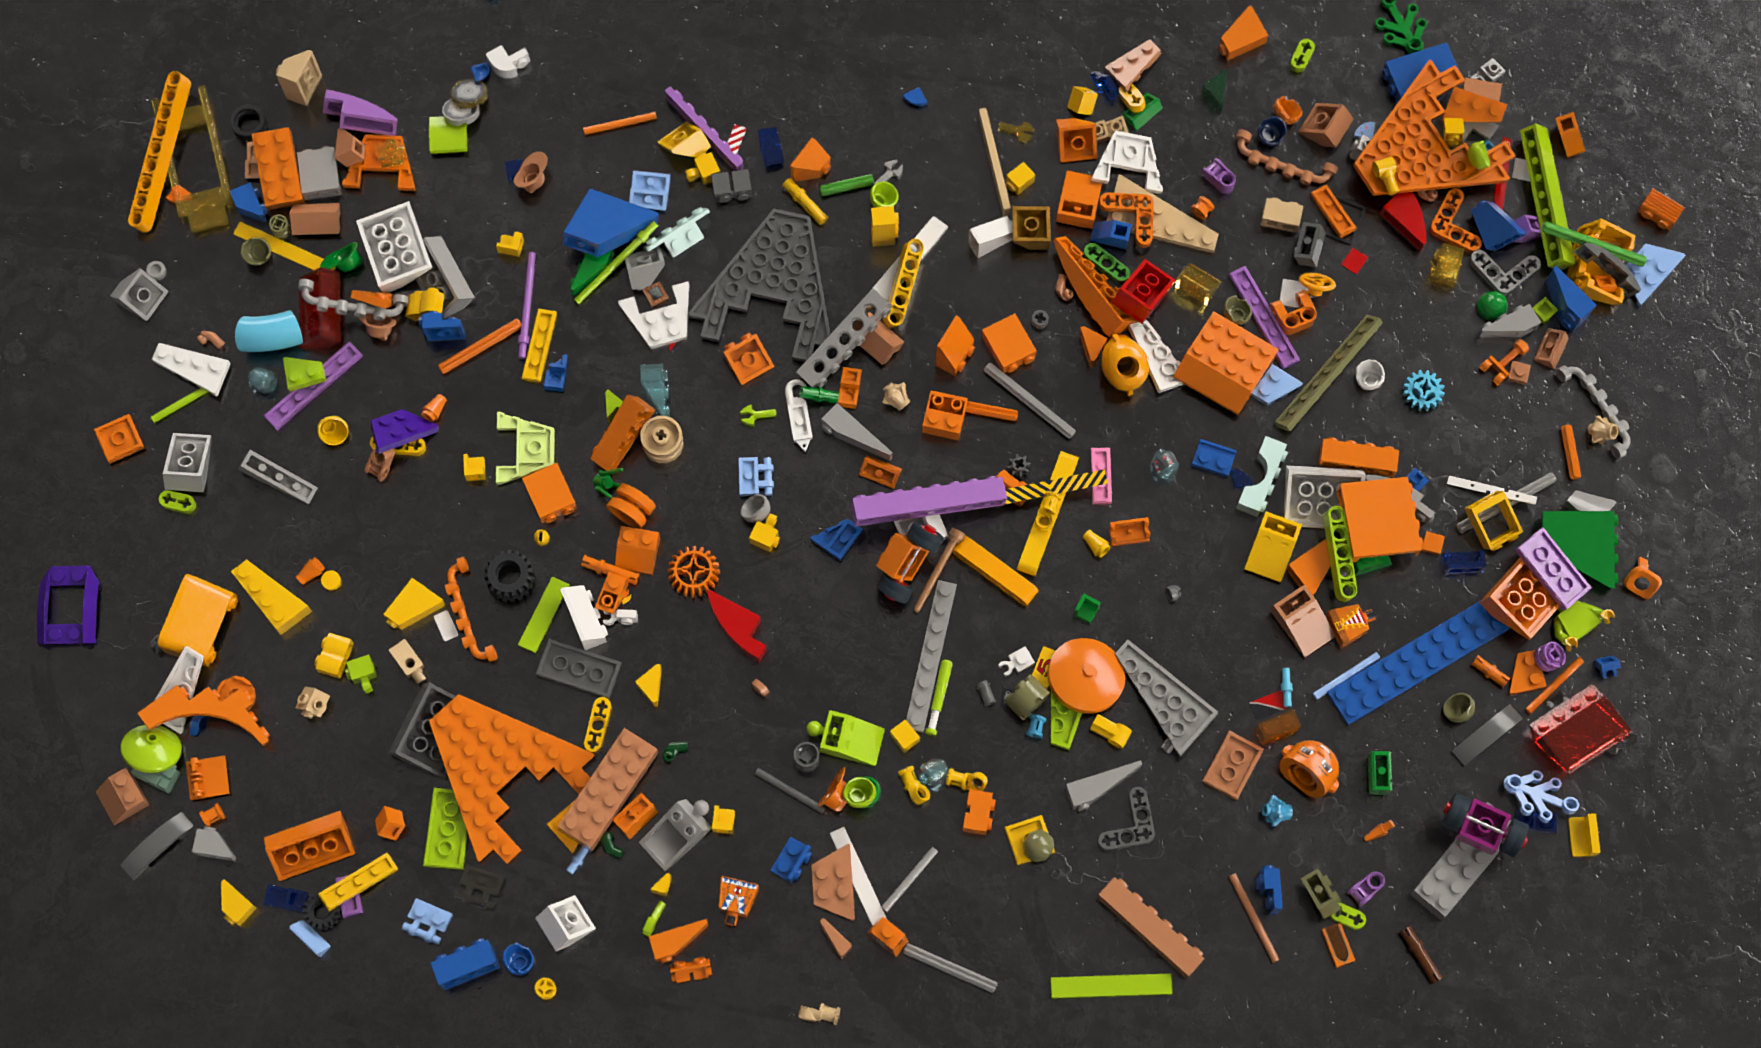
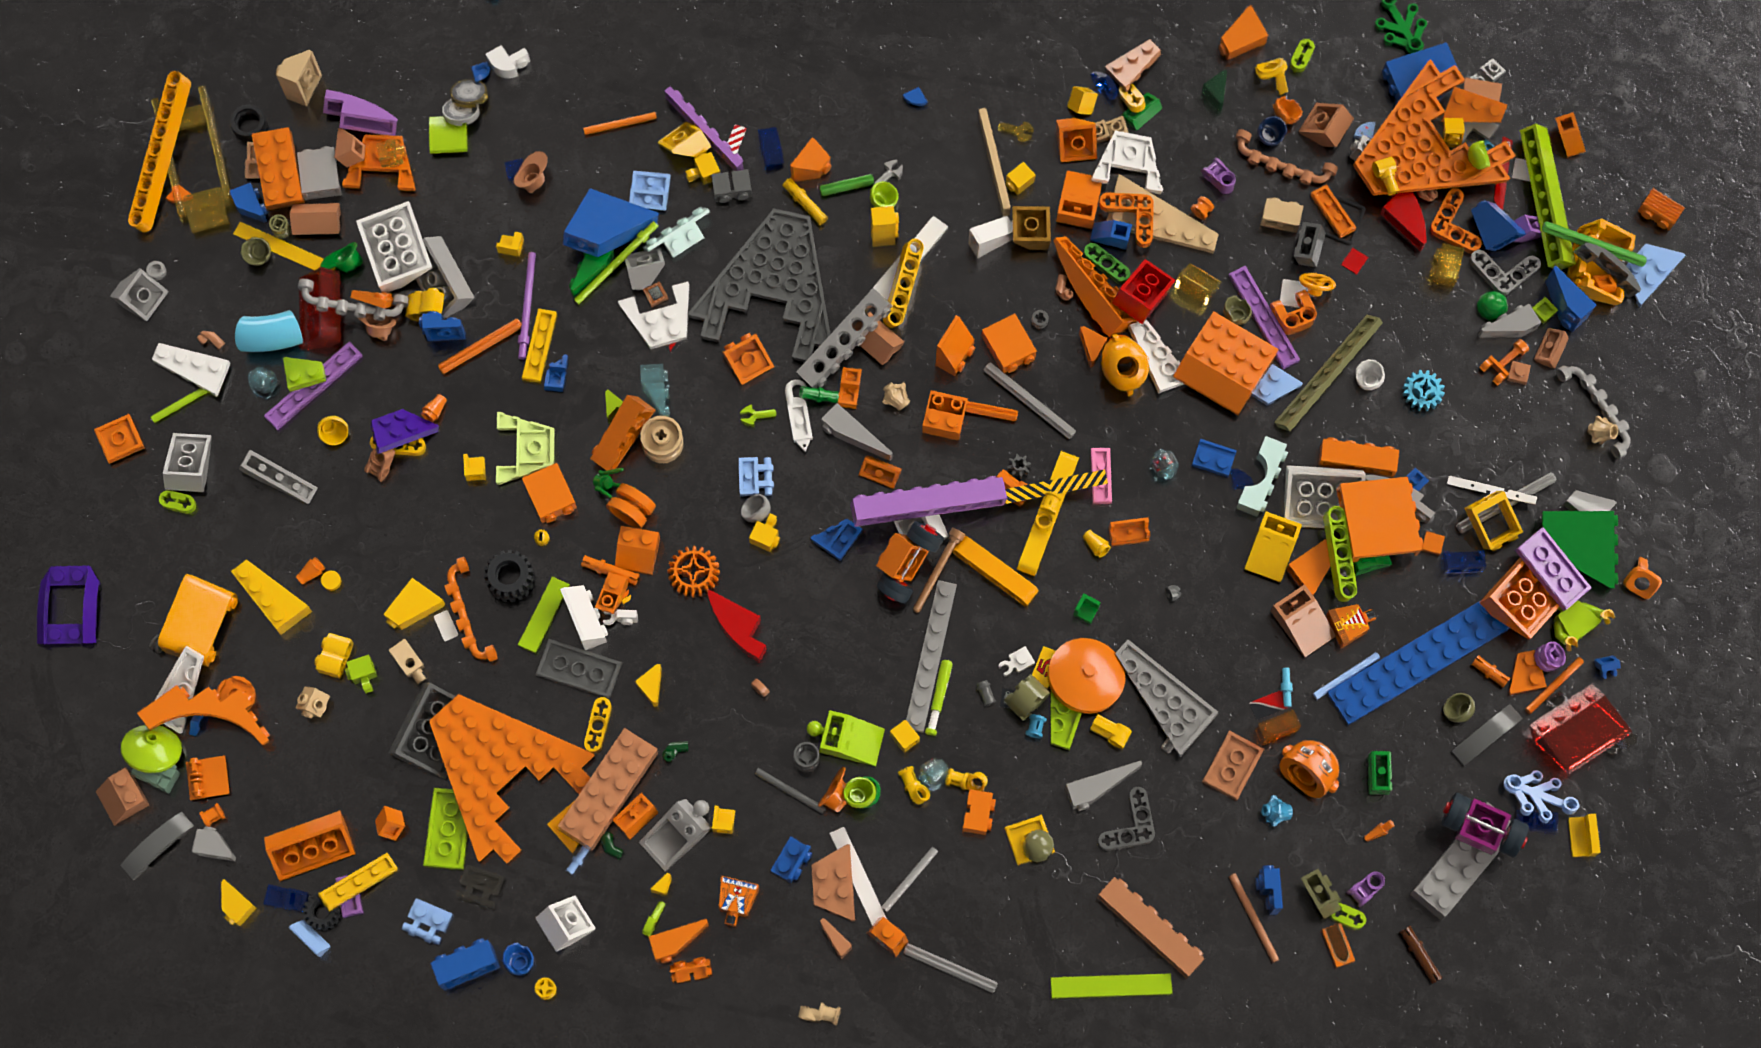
(1274, 68): none -> yellow piece
(1570, 452): orange axle -> none

